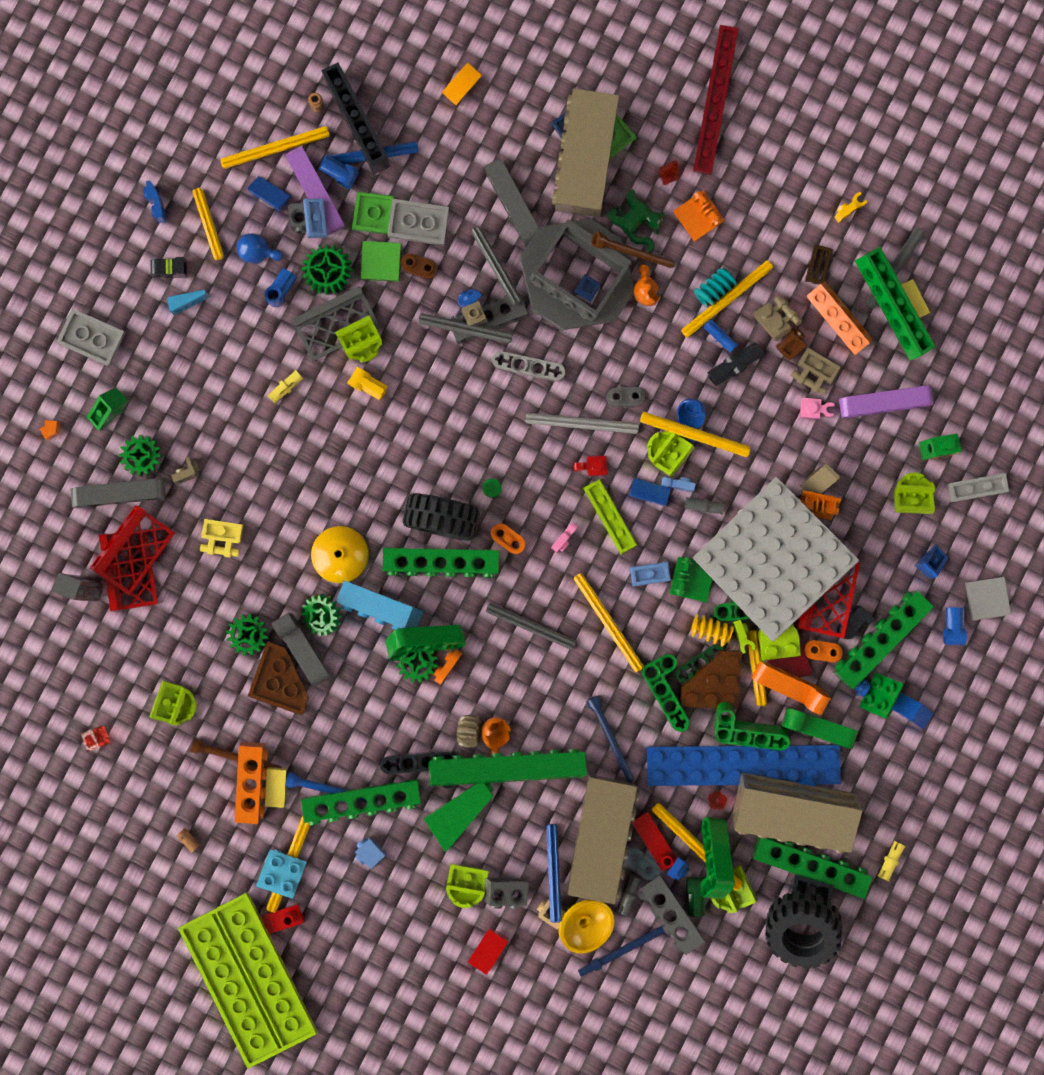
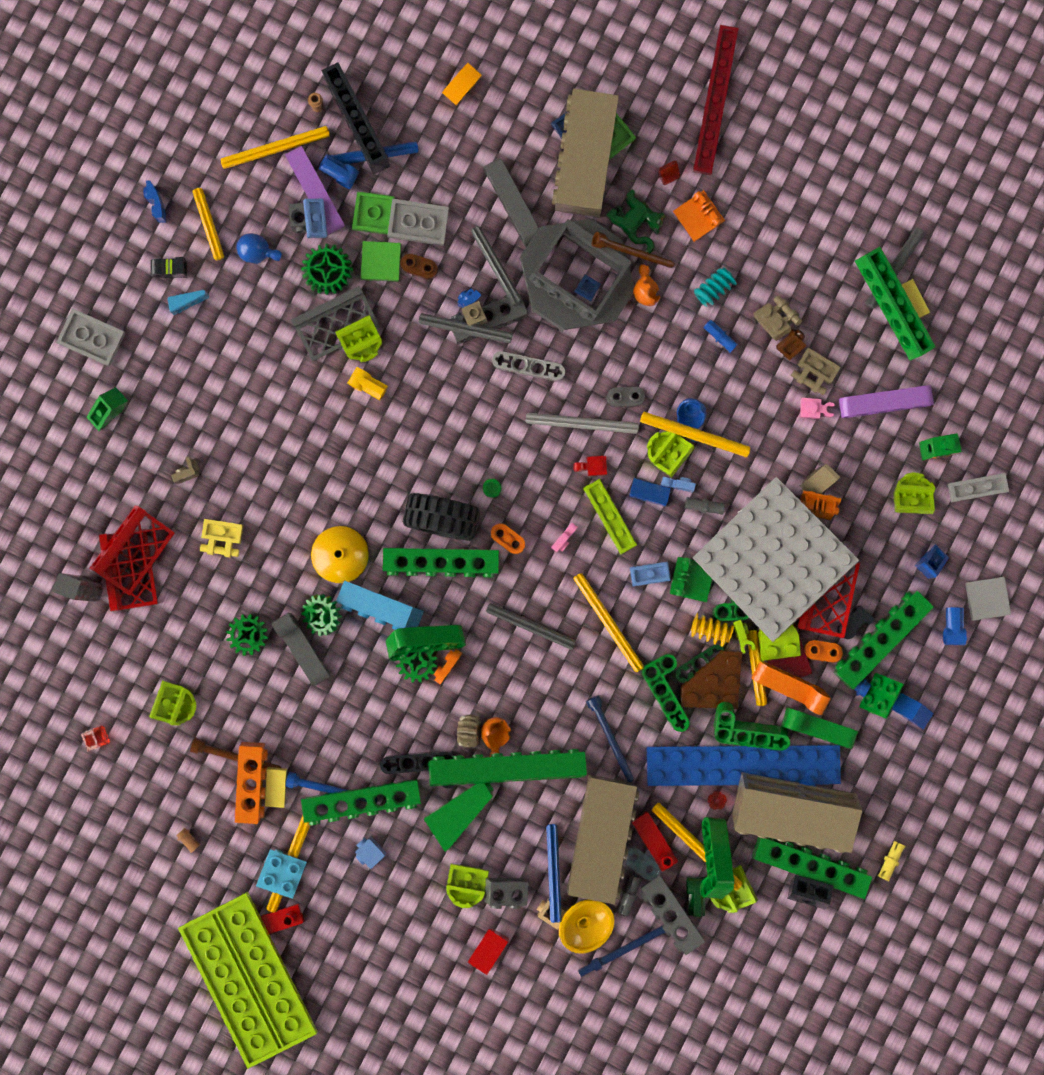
(50, 429): orange piece -> none
(118, 493): dark grey beam -> none
(140, 448): green gear -> none
(268, 193): blue slope -> none
(278, 681): reddish brown plate -> none
(280, 286): blue piece -> none
(285, 386): light yellow pin -> none
(679, 868): blue slope -> none
(726, 299): yellow axle -> none
(735, 364): black piece -> none
(804, 949): black tyre -> none
(814, 280): dark brown tile -> none
(839, 317): orange brick -> none
(846, 210): yellow plate -> none

